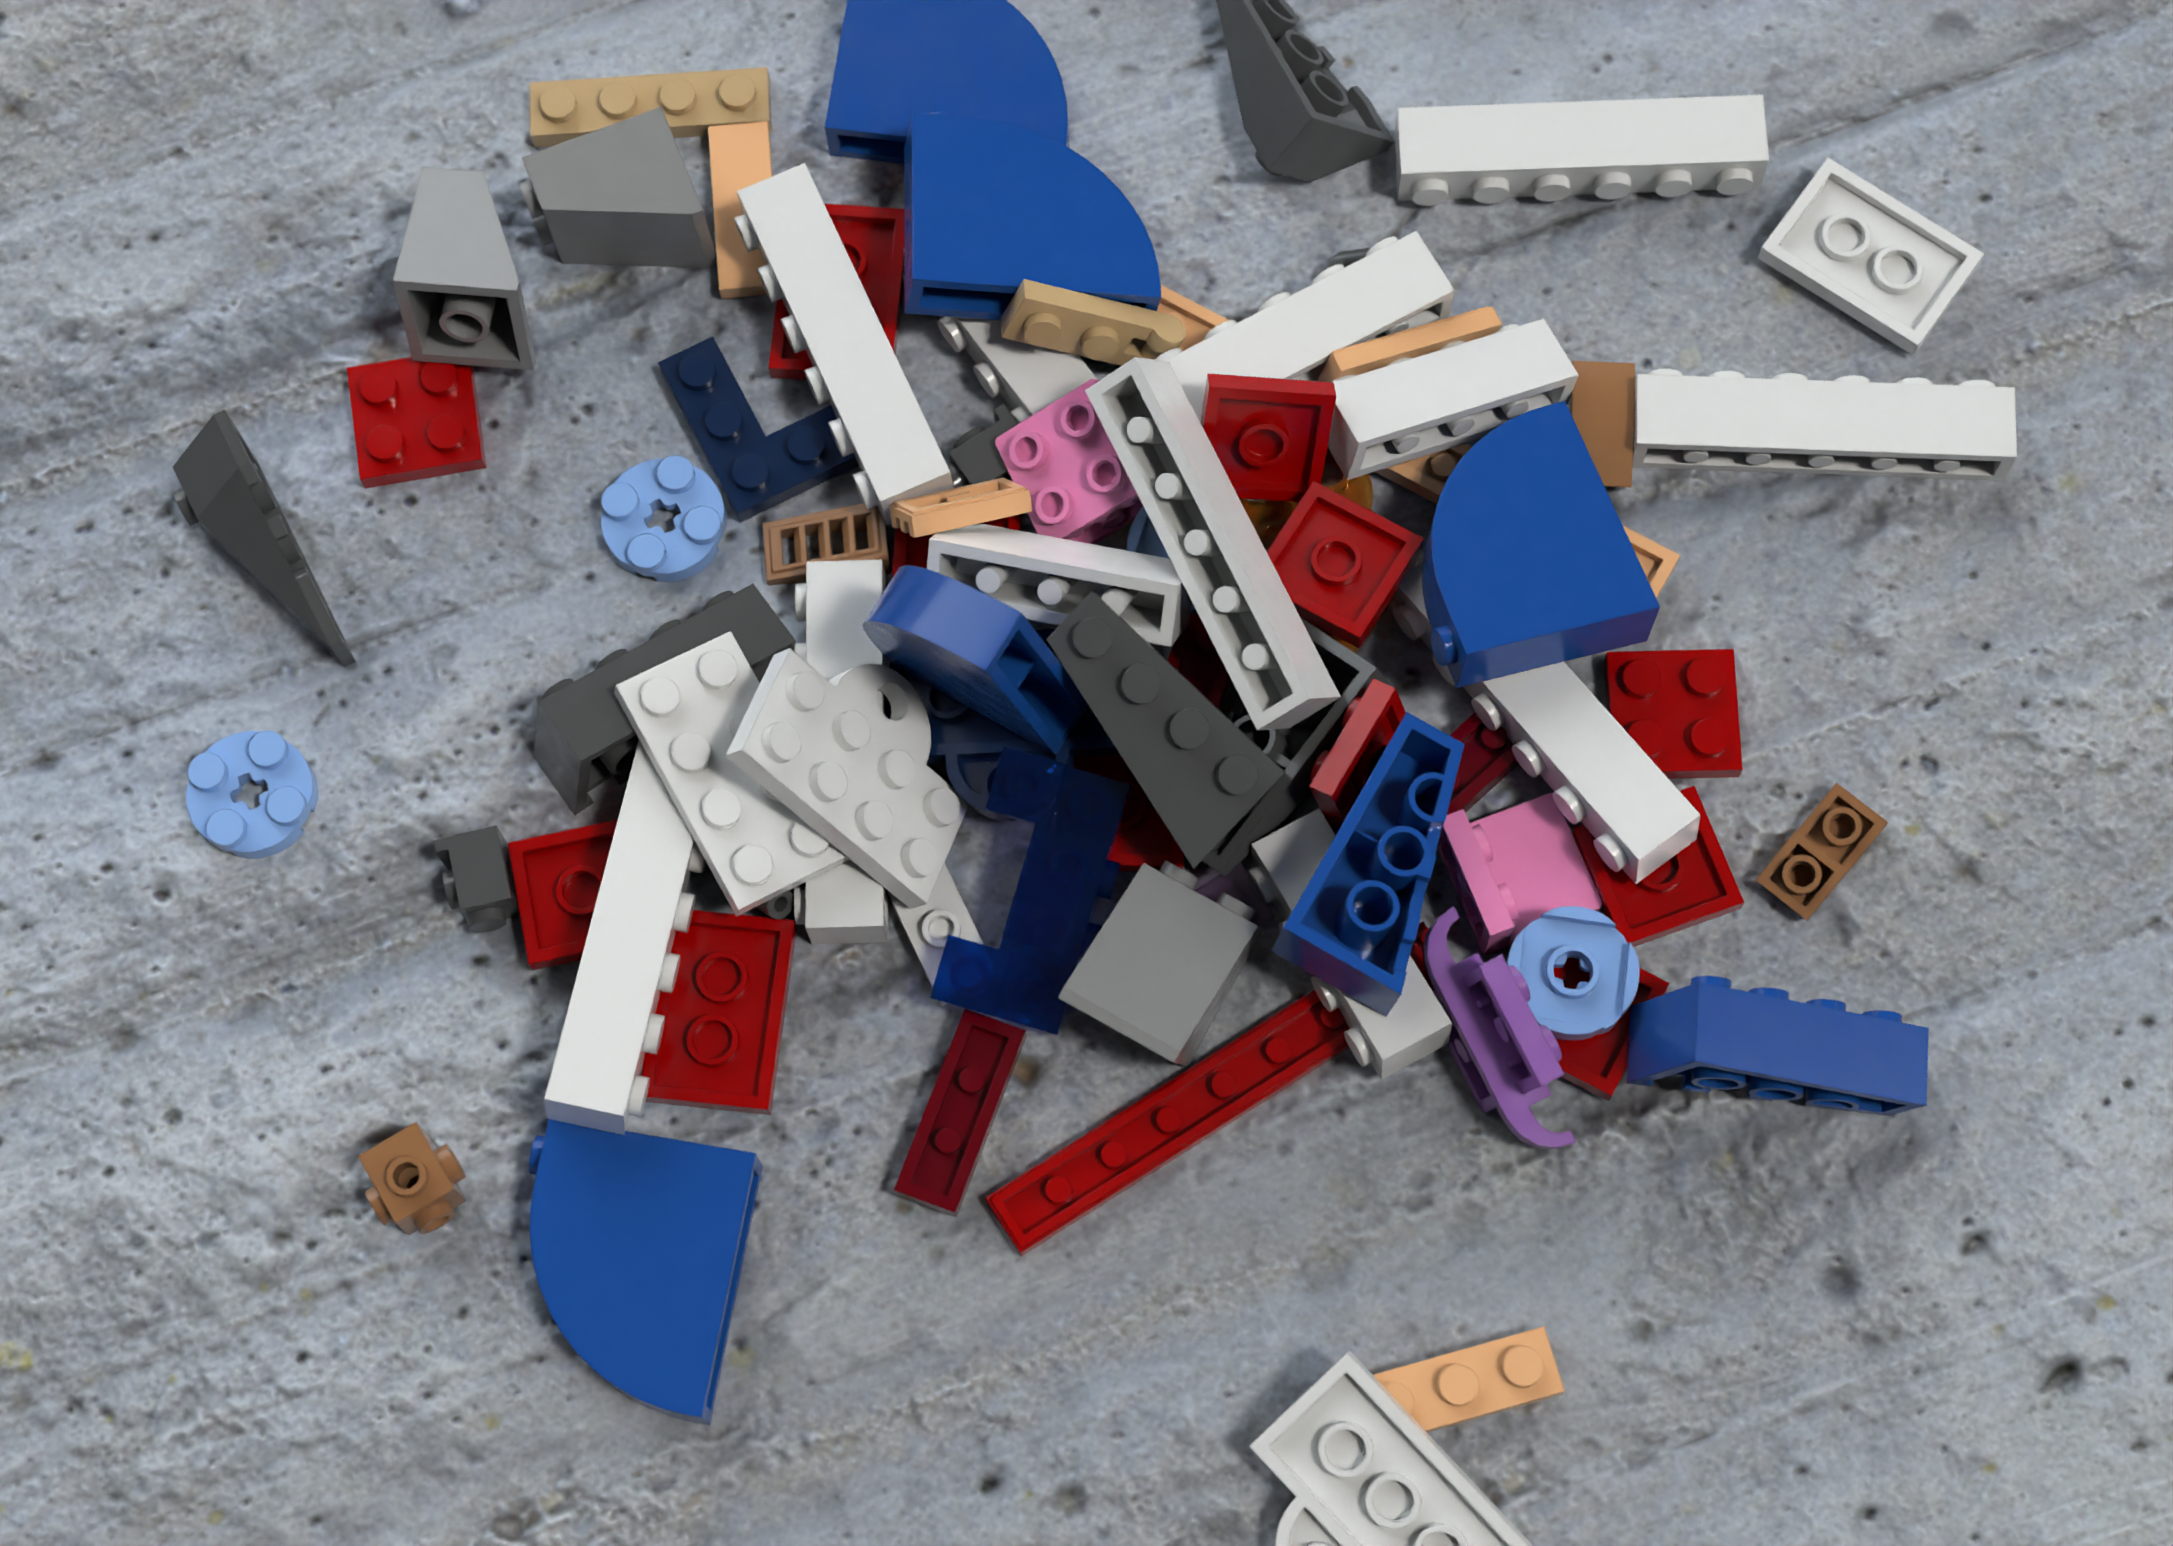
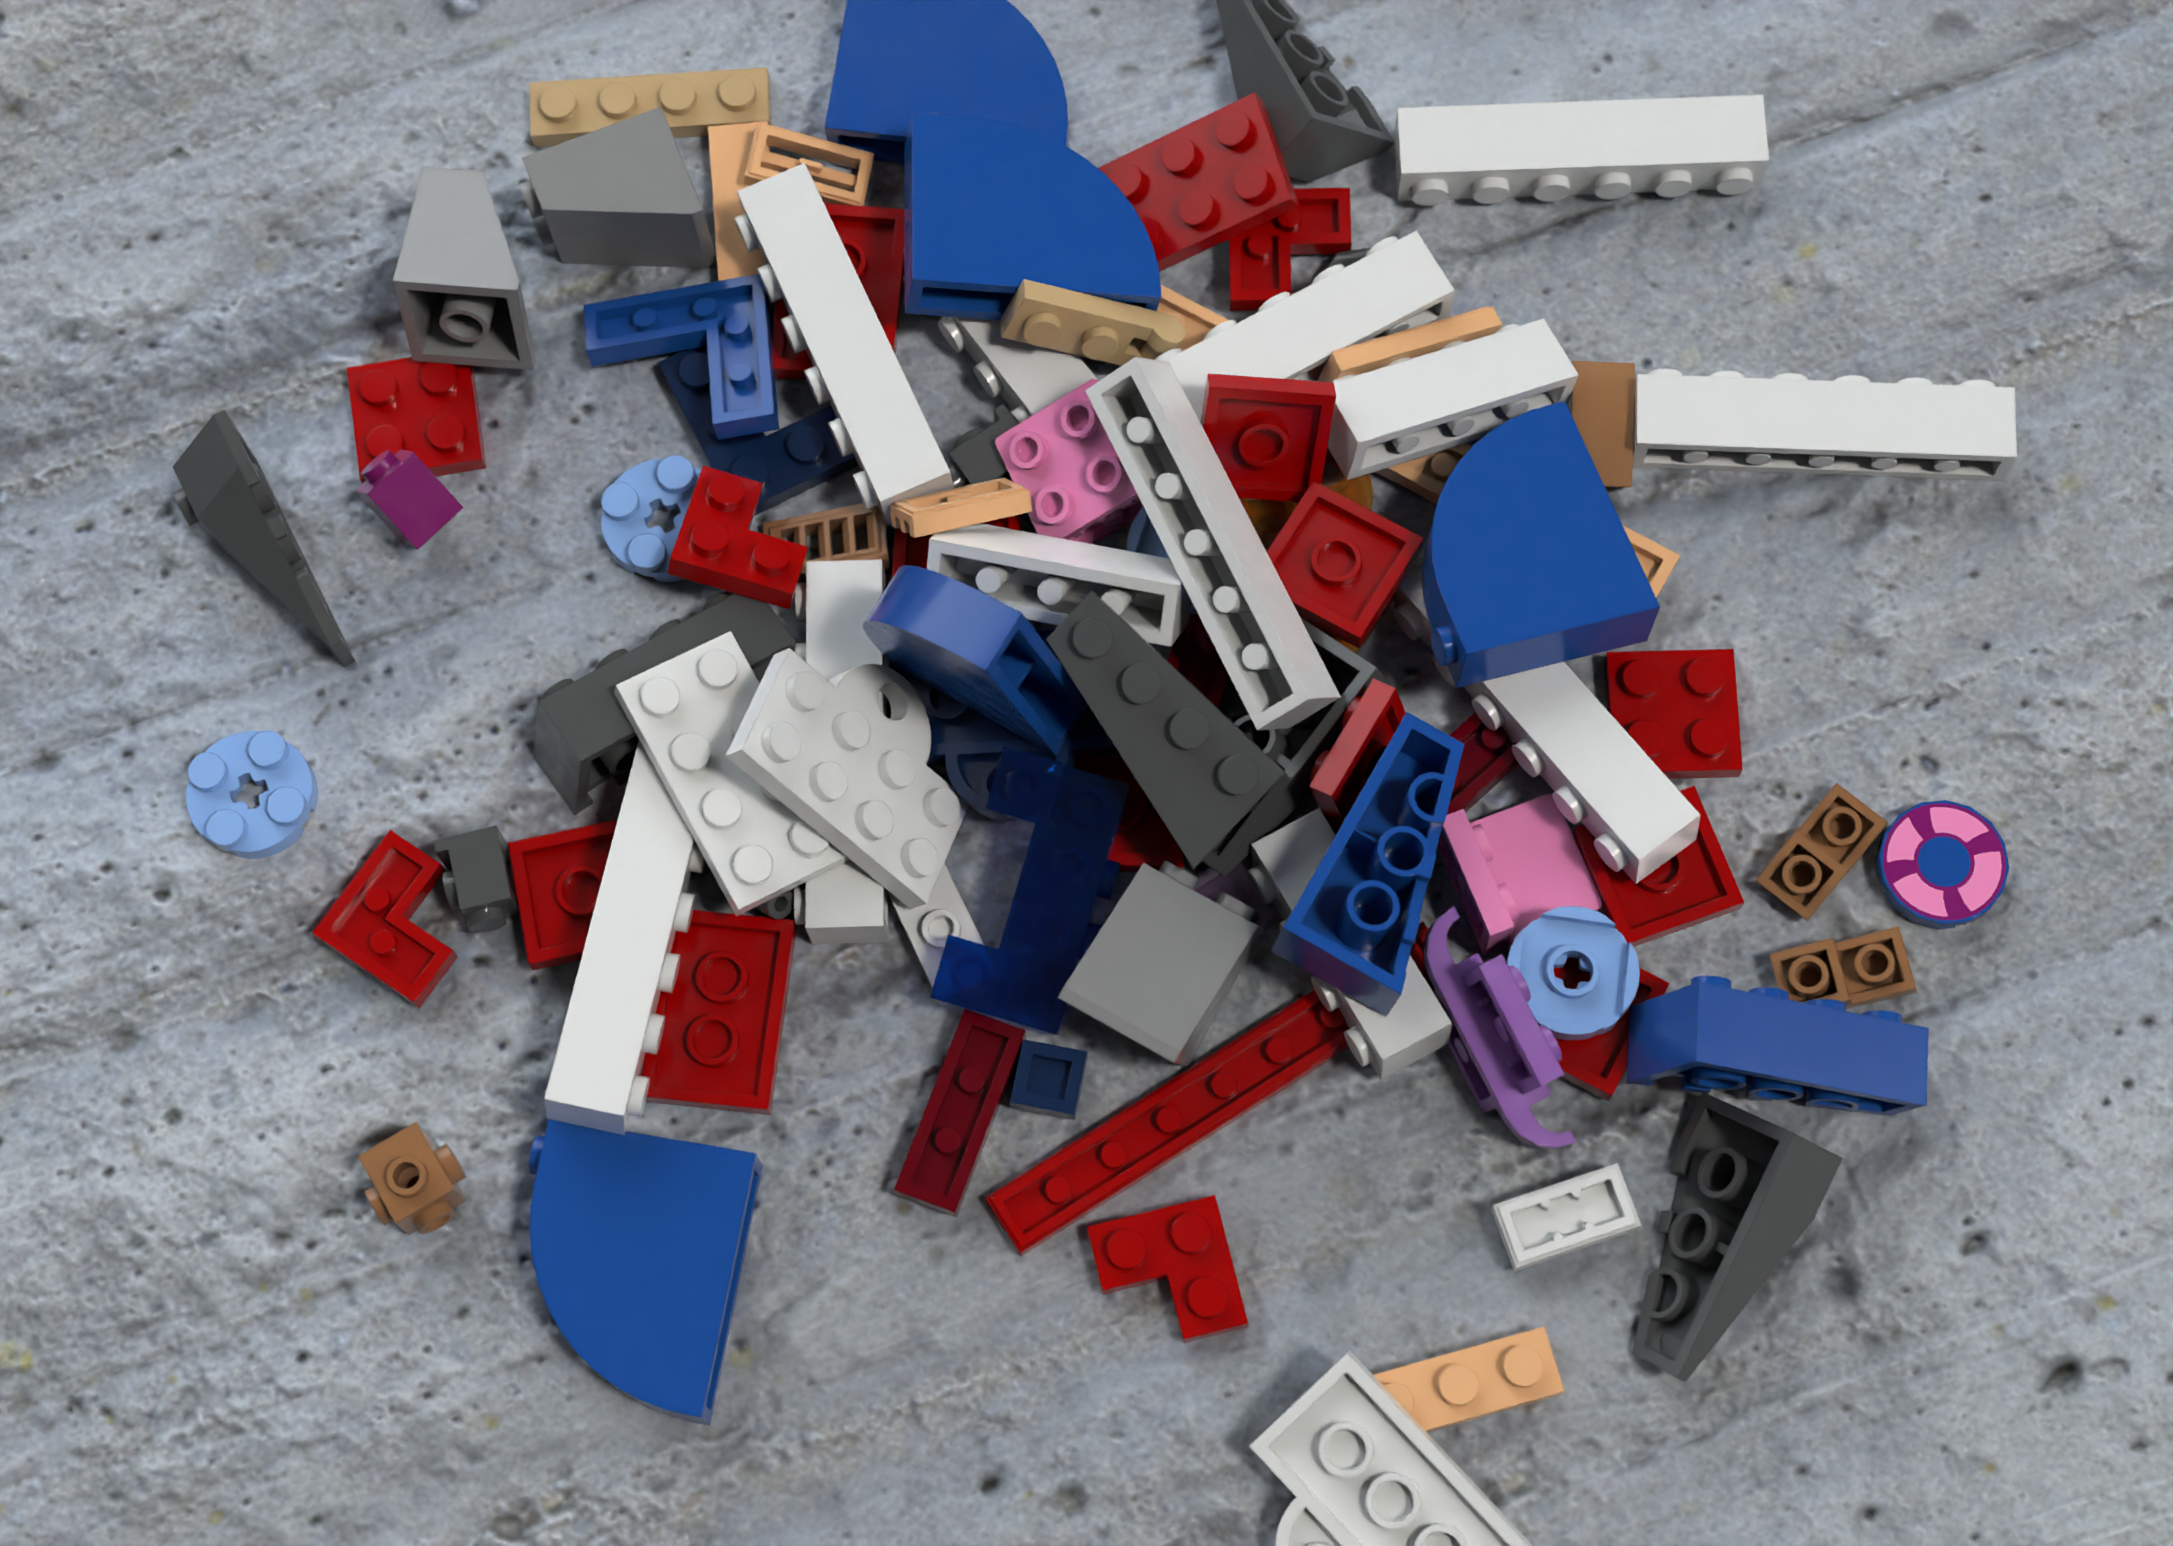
(373, 924): none -> red plate
(407, 497): none -> magenta brick
(723, 552): none -> red plate
(725, 317): none -> blue plate
(815, 148): none -> light nougat tile
(1049, 1079): none -> dark blue plate
(1178, 1245): none -> red plate
(1206, 180): none -> red plate
(1263, 254): none -> red plate
(1566, 1217): none -> white plate
(1733, 1217): none -> dark grey wedge
(1849, 971): none -> medium nougat slope
(1870, 256): white plate -> none
(1942, 864): none -> tile

